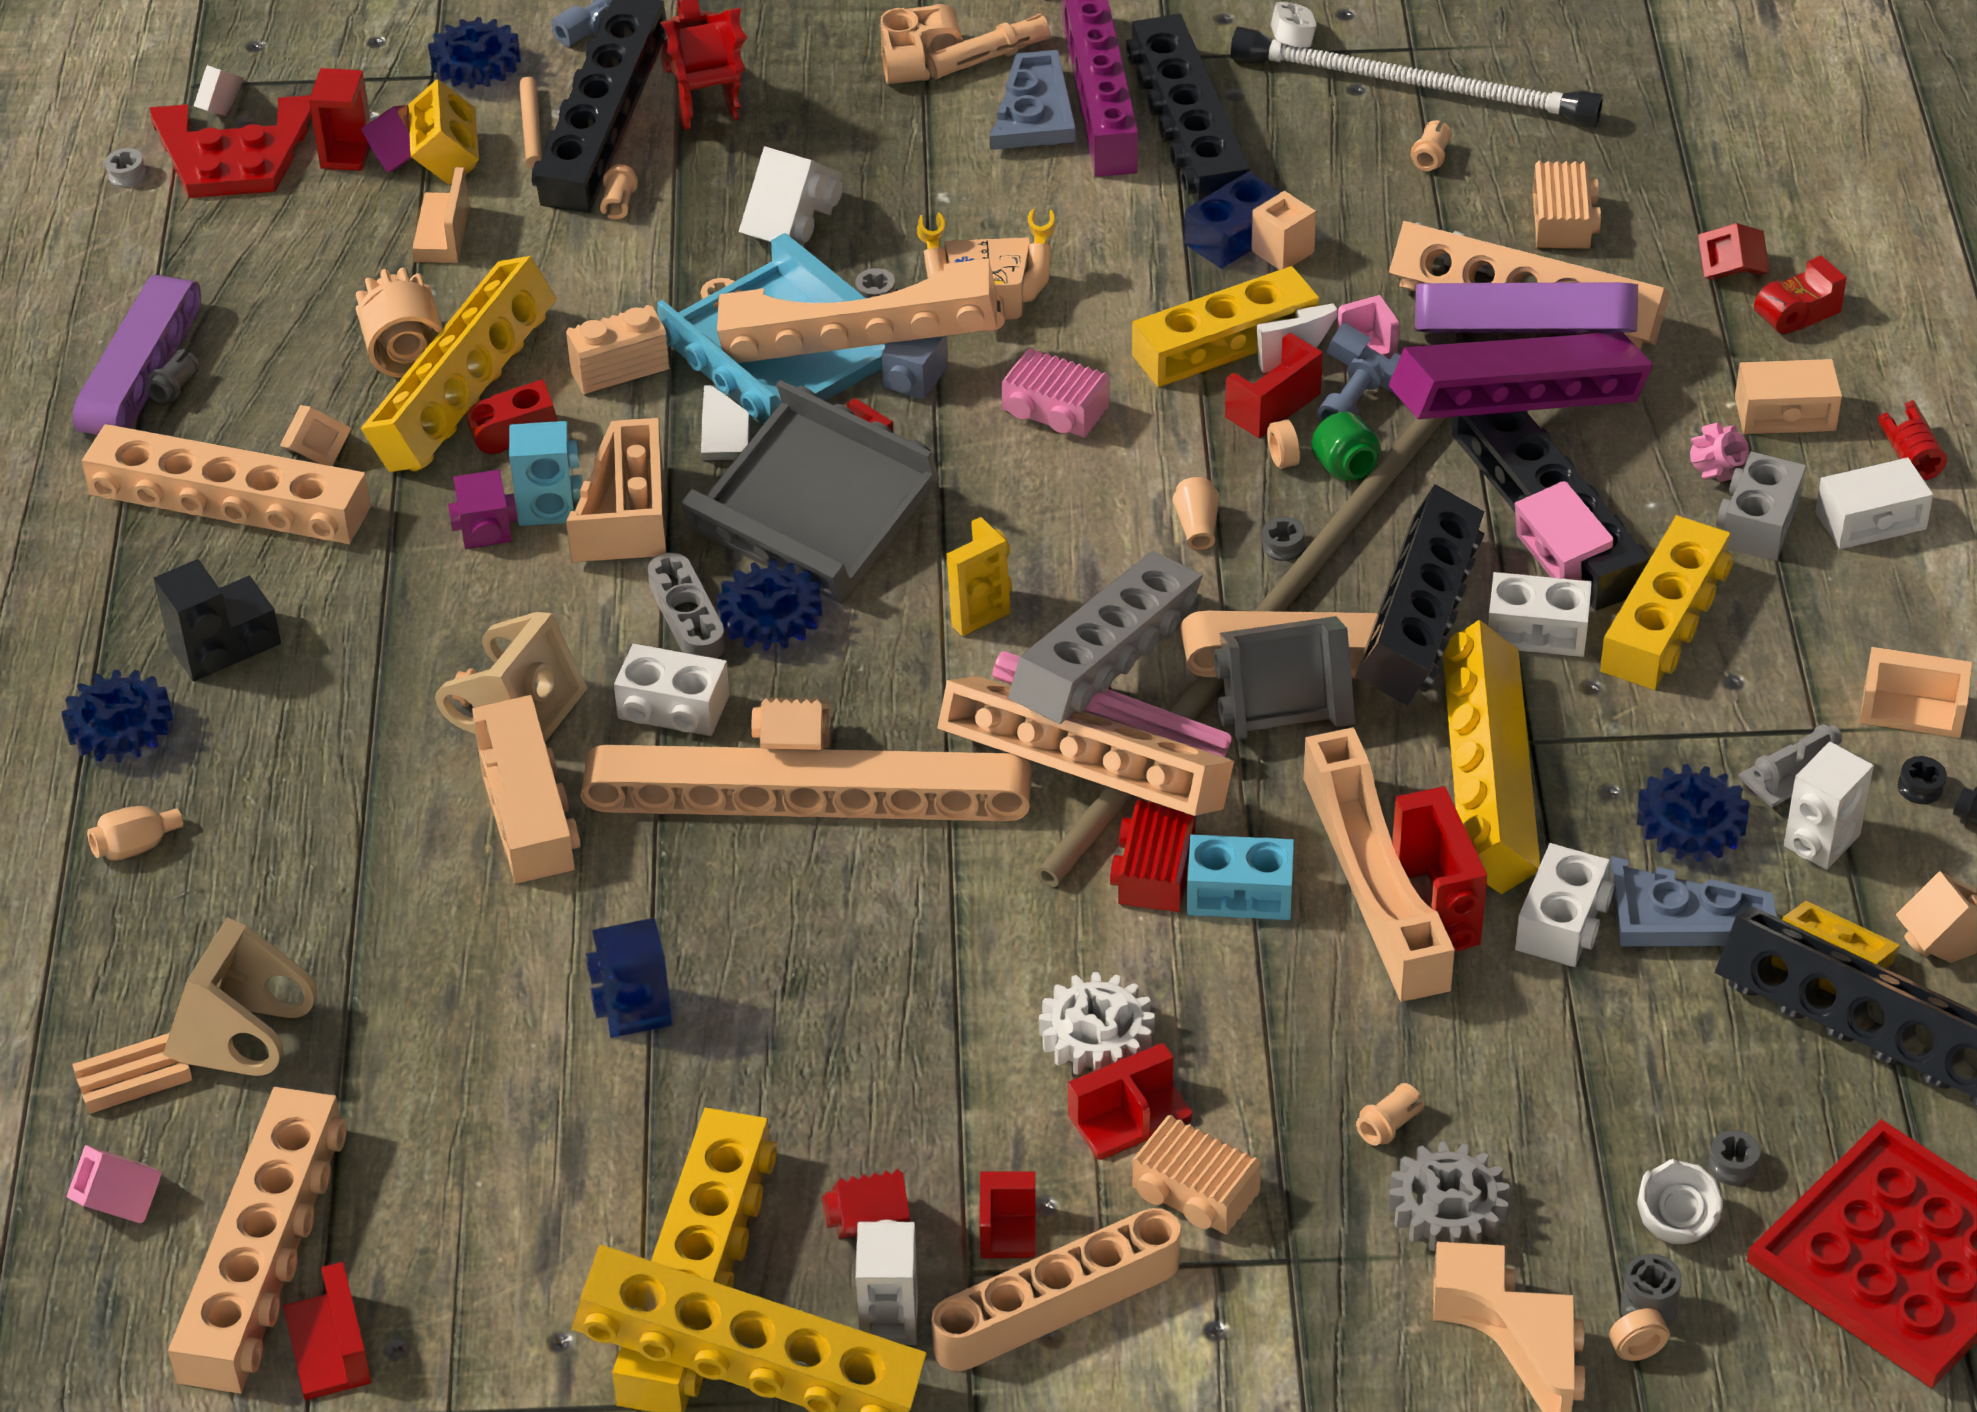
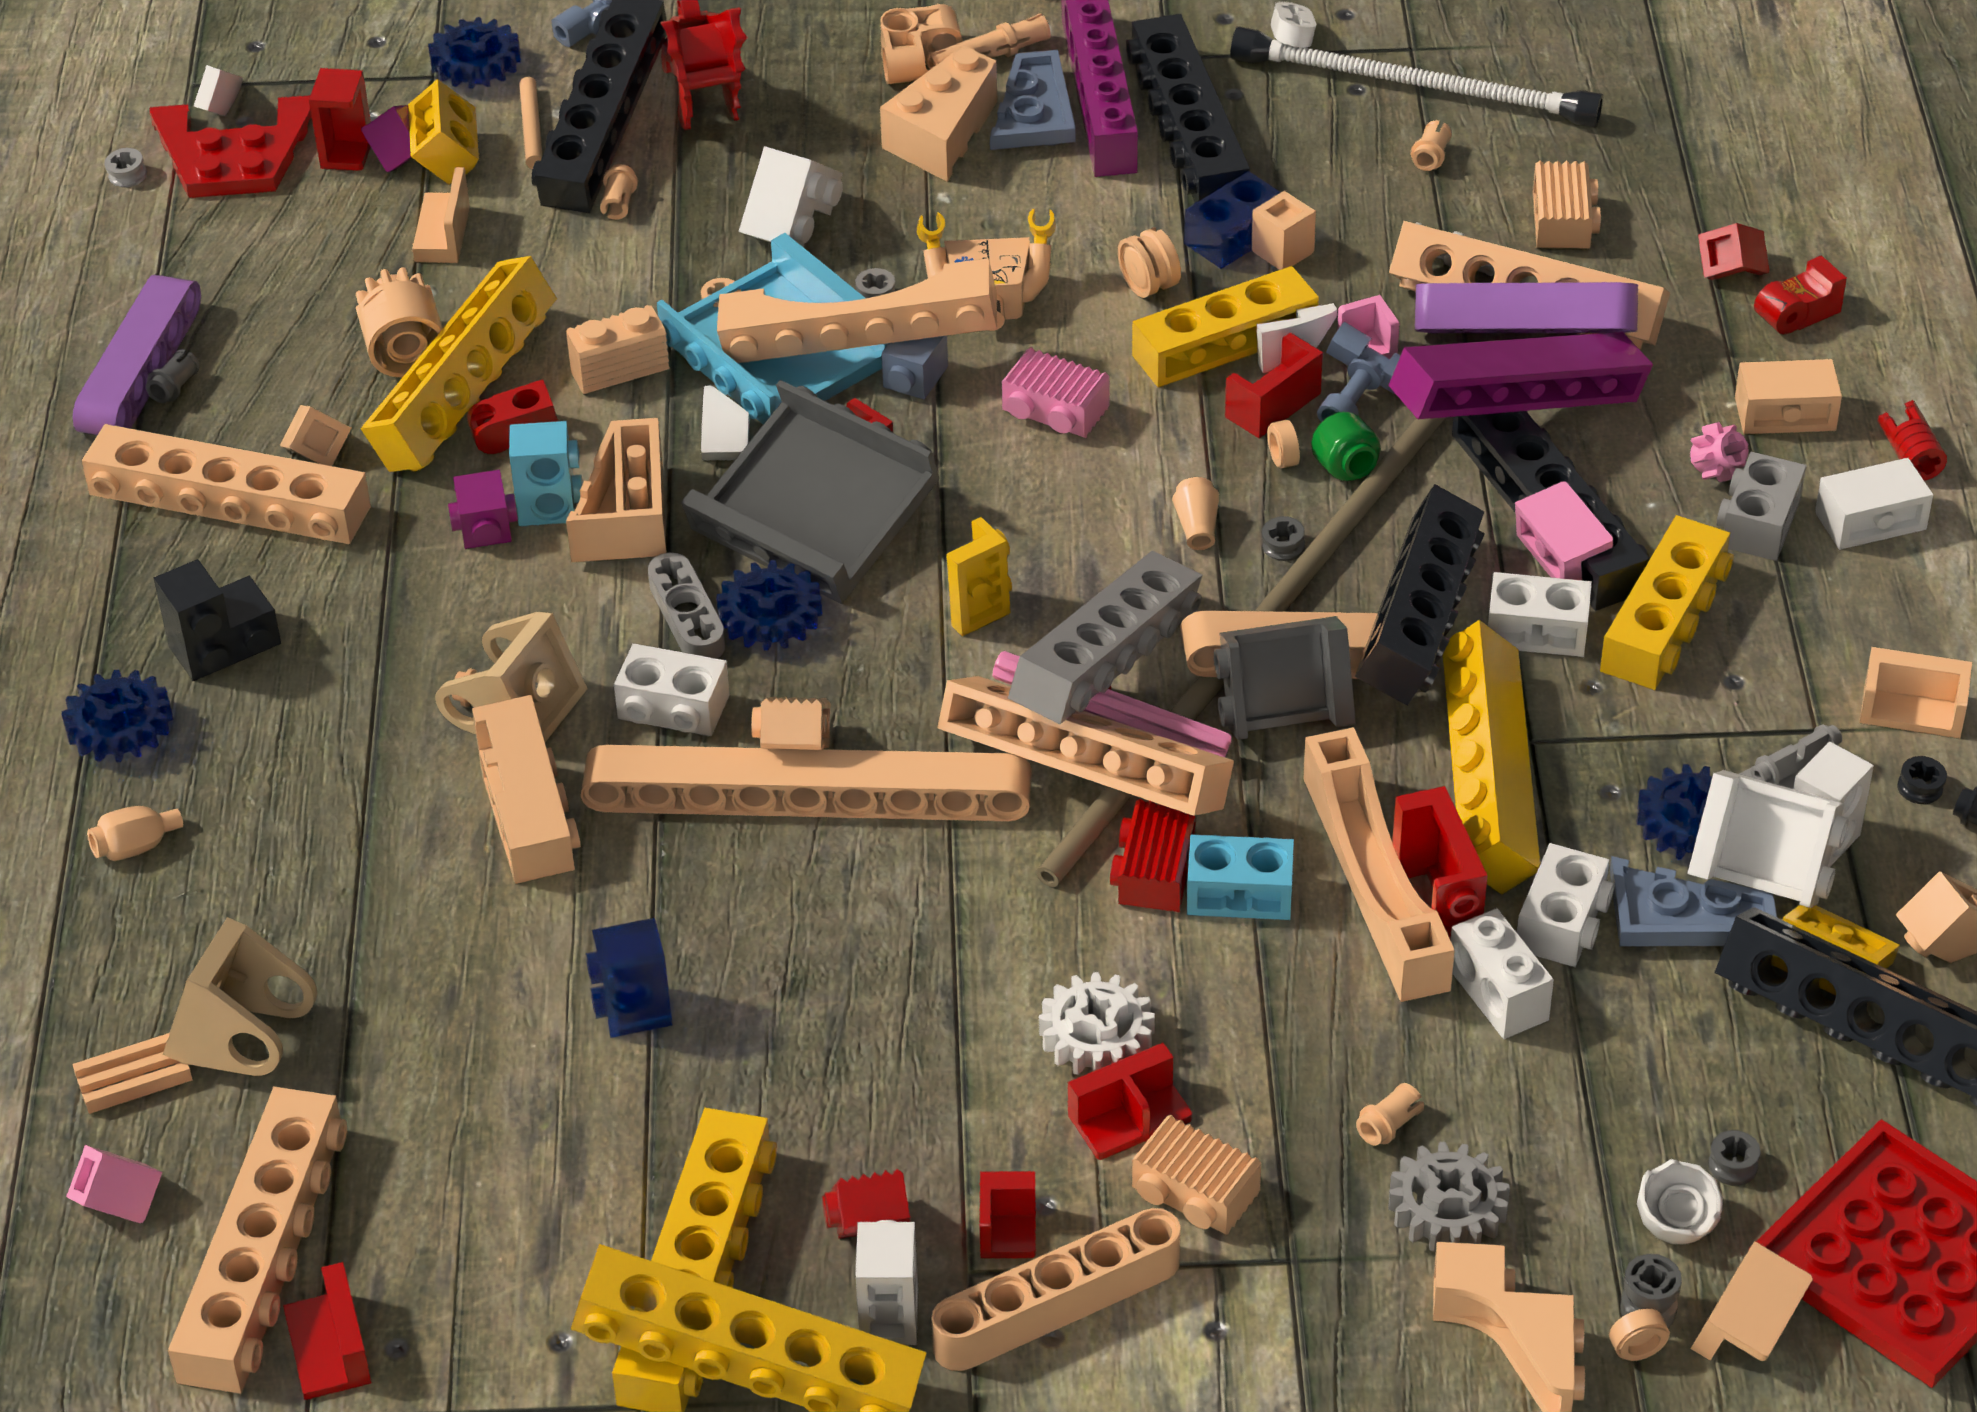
(940, 112): none -> light nougat wedge
(1149, 262): none -> light nougat wheel
(1501, 973): none -> white brick
(1754, 1305): none -> light nougat panel
(1768, 838): none -> white panel

